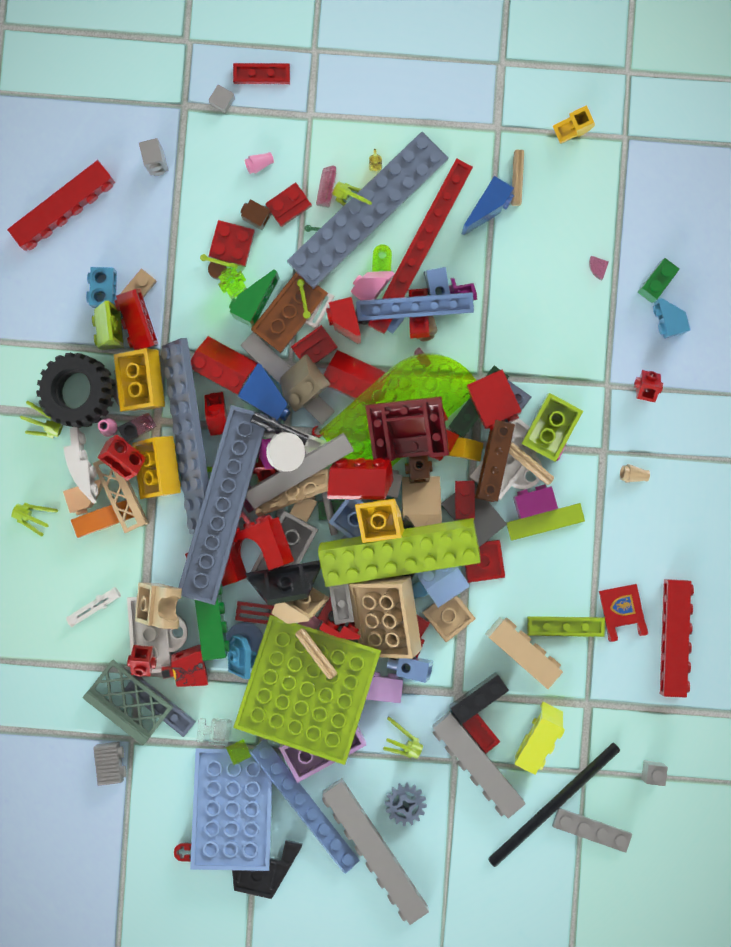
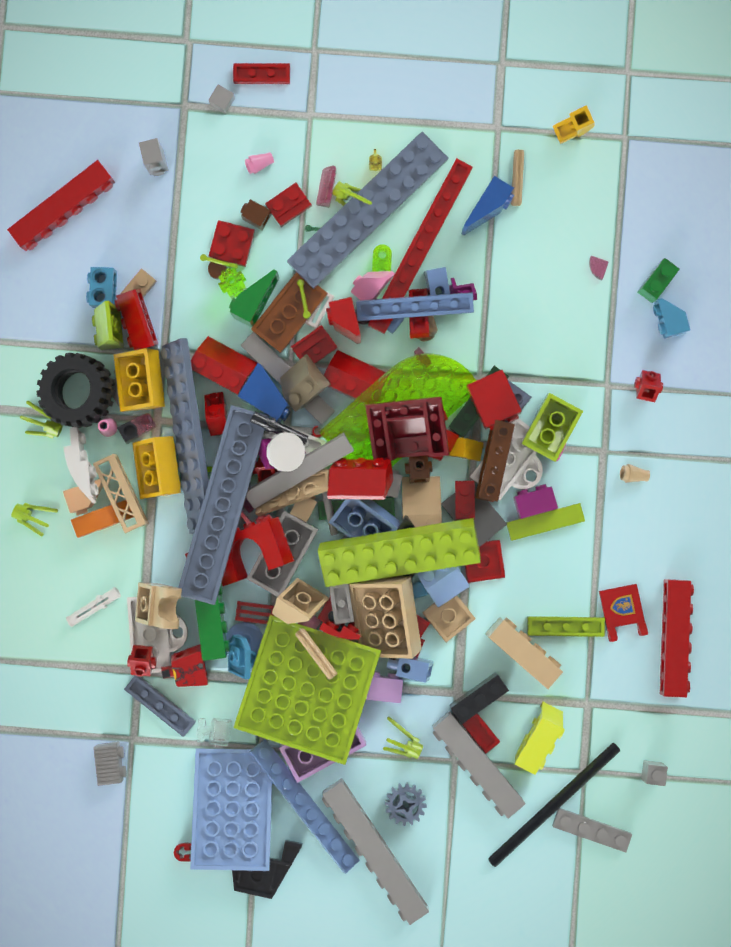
(121, 457): red brick -> none
(121, 717): sand green fence -> none
(238, 752): clear neon green tile -> none
(285, 582): black wing -> none
(379, 520): yellow slope -> none
(530, 464): tan axle -> none

